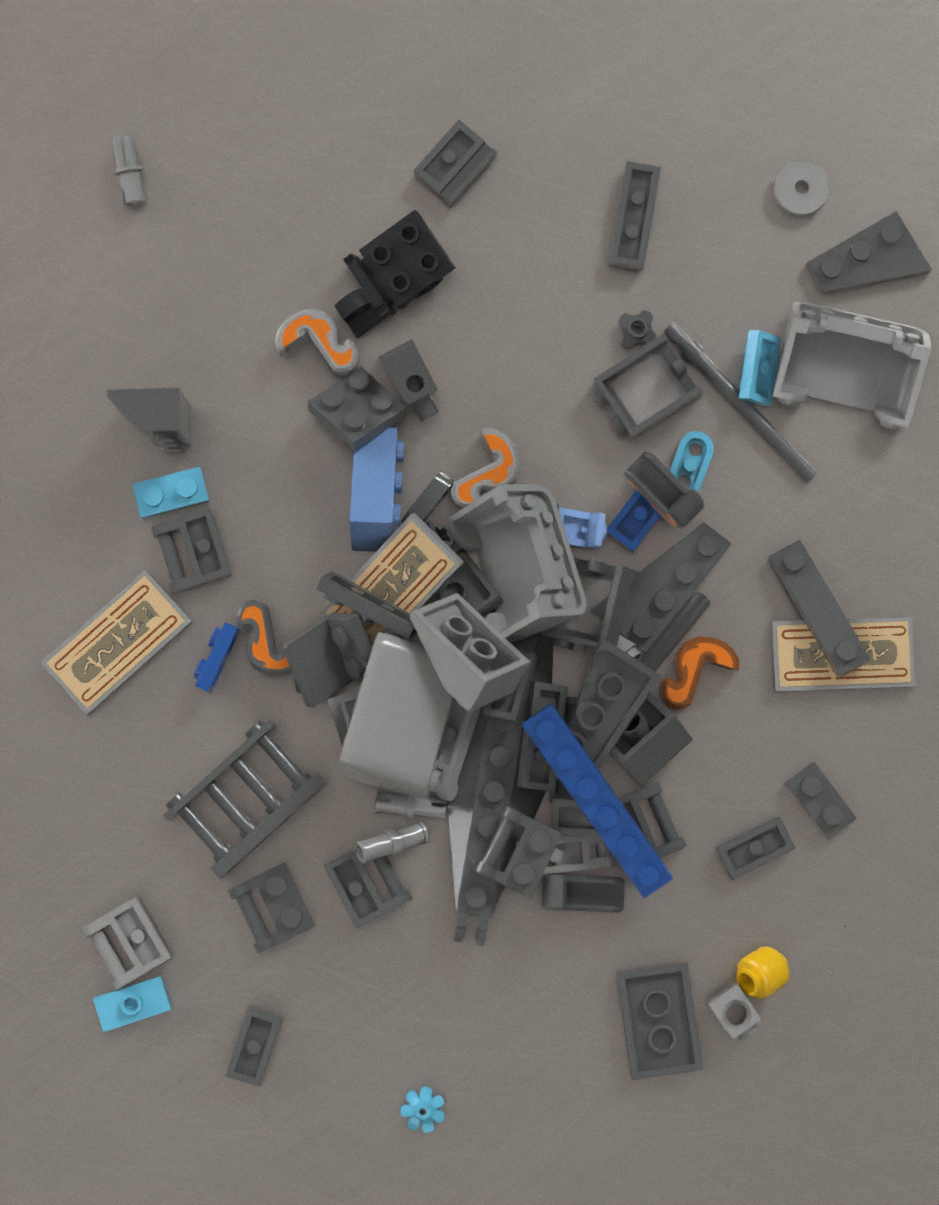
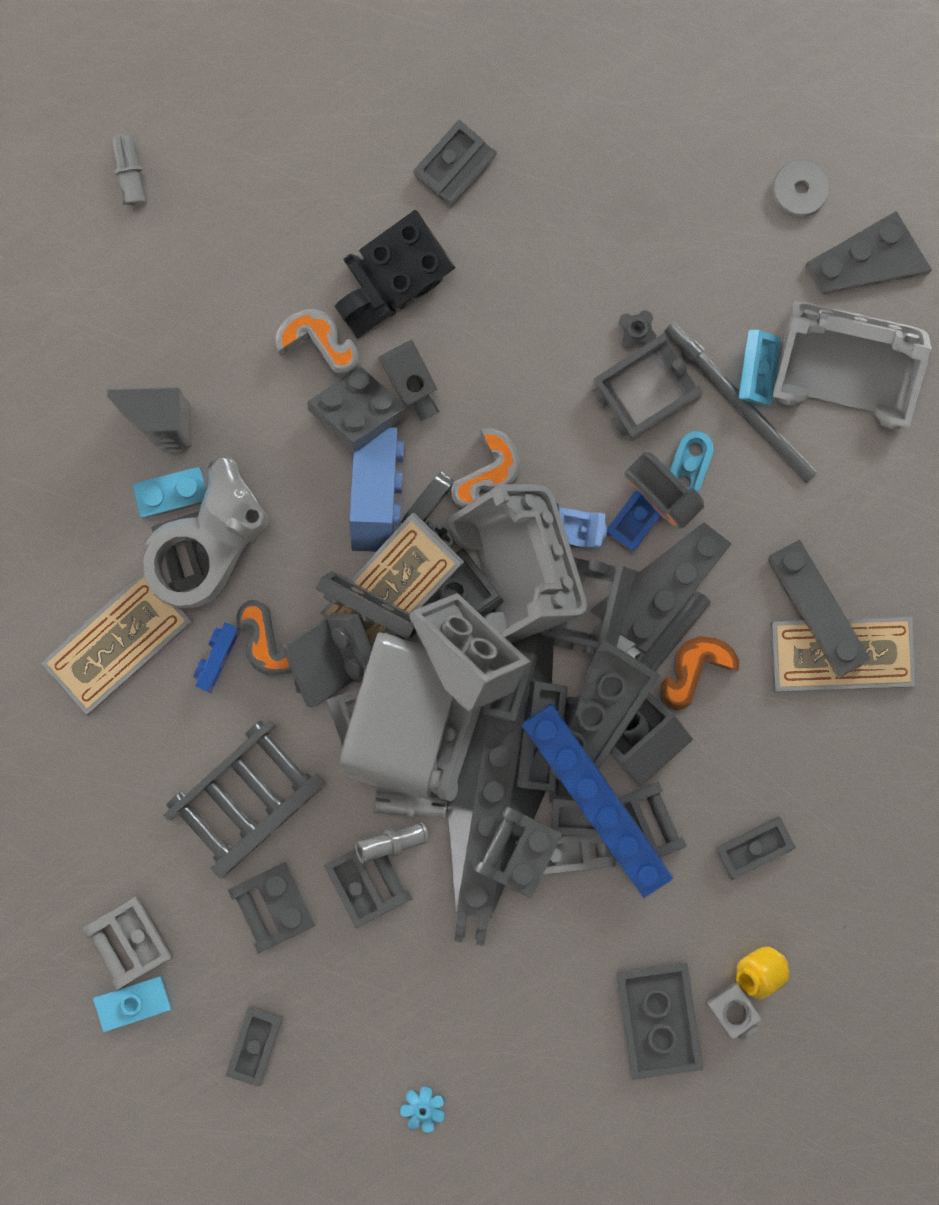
(223, 526): none -> light grey animal
(583, 893): dark grey animal -> none
(634, 215): dark grey plate -> none
(820, 800): dark grey plate -> none

